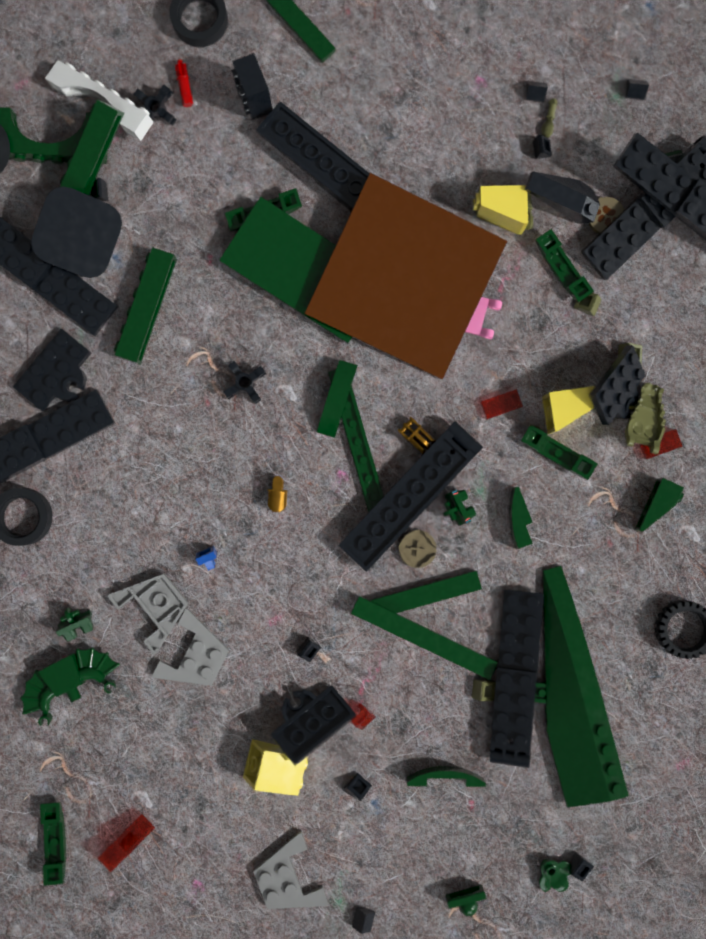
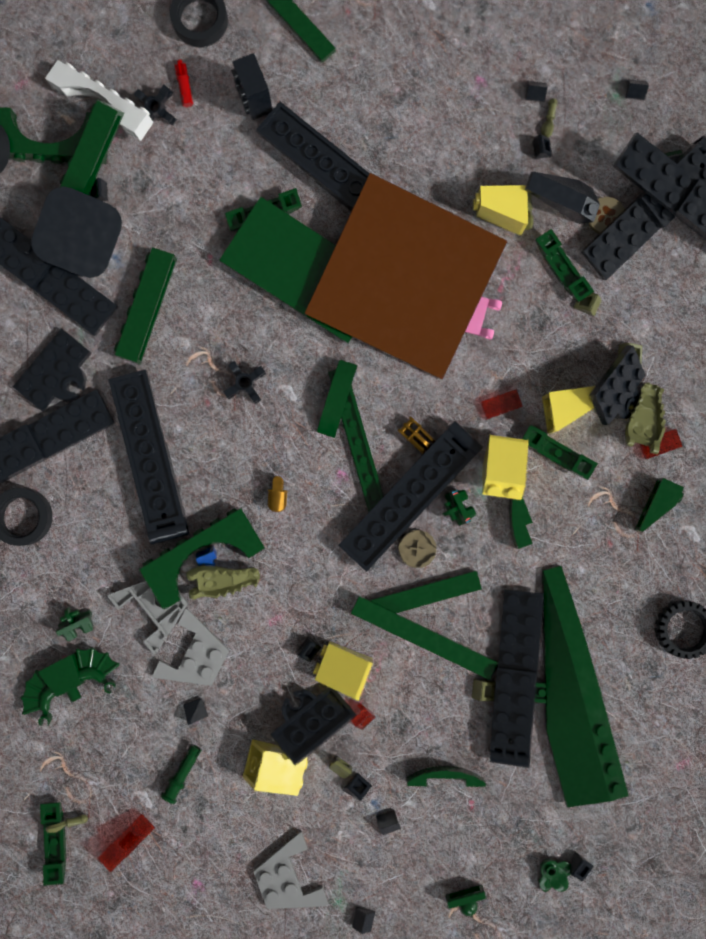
(68, 822): none -> olive piece
(149, 457): none -> black hinge
(164, 571): none -> dark green arch
(177, 781): none -> dark green pin
(195, 711): none -> black slope
(218, 581): none -> olive animal
(341, 767): none -> olive slope
(343, 669): none -> light yellow slope
(388, 822): none -> black slope
(505, 467): none -> light yellow slope

